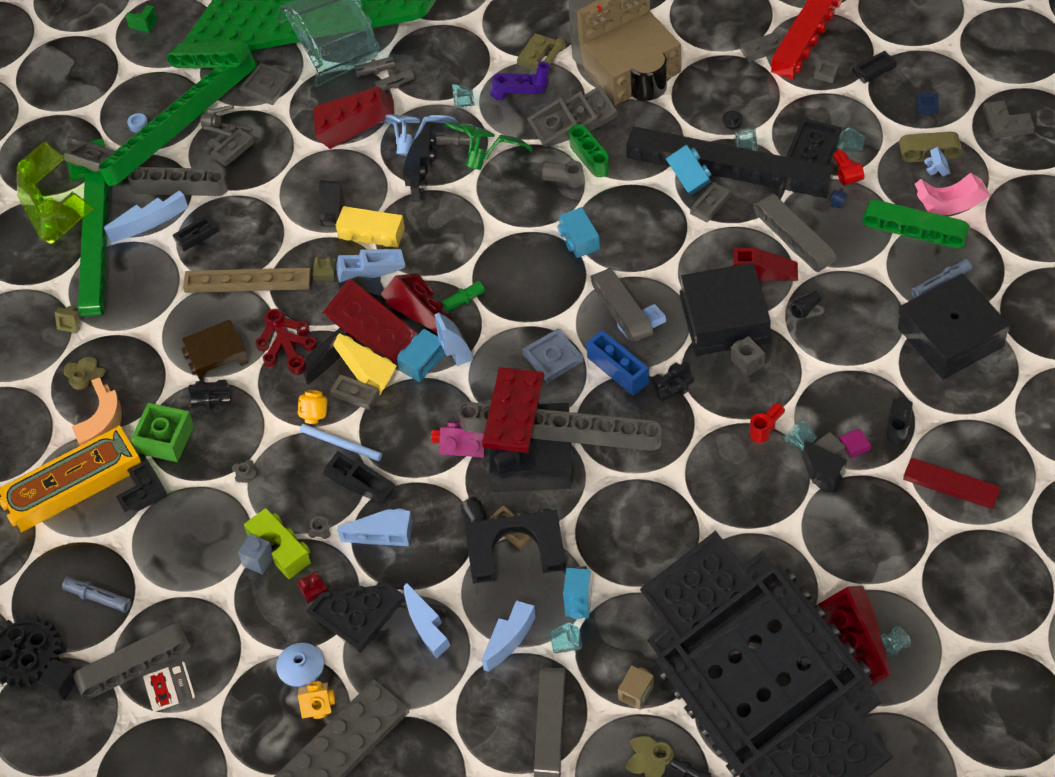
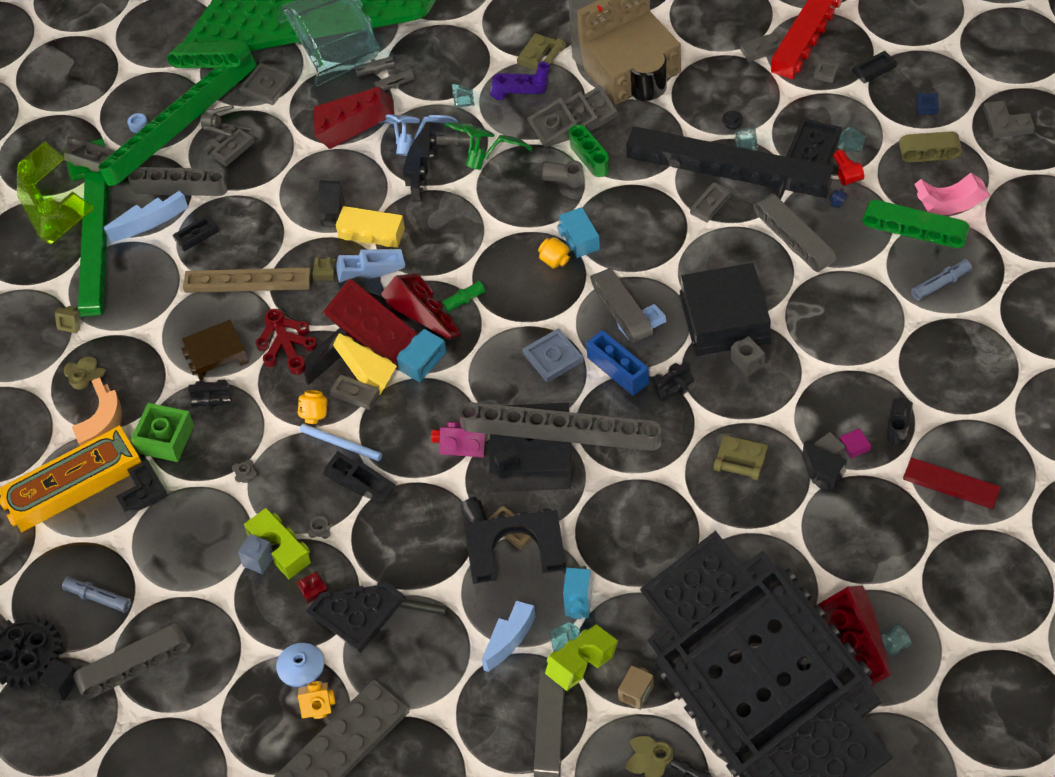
(142, 21): green panel -> none
(168, 686): sticker -> none
(381, 528): light blue slope -> none
(426, 622): light blue slope -> none
(452, 340): light blue slope -> none
(513, 410): dark red plate -> none
(554, 252): none -> yellow head
(570, 662): none -> lime arch
(689, 170): dark azure piece -> none
(741, 452): none -> olive plate
(765, 421): red axle -> none
(767, 265): dark red slope -> none
(798, 435): clear light blue slope -> none
(804, 304): black cone -> none
(938, 163): light blue tile -> none
(953, 326): black container -> none

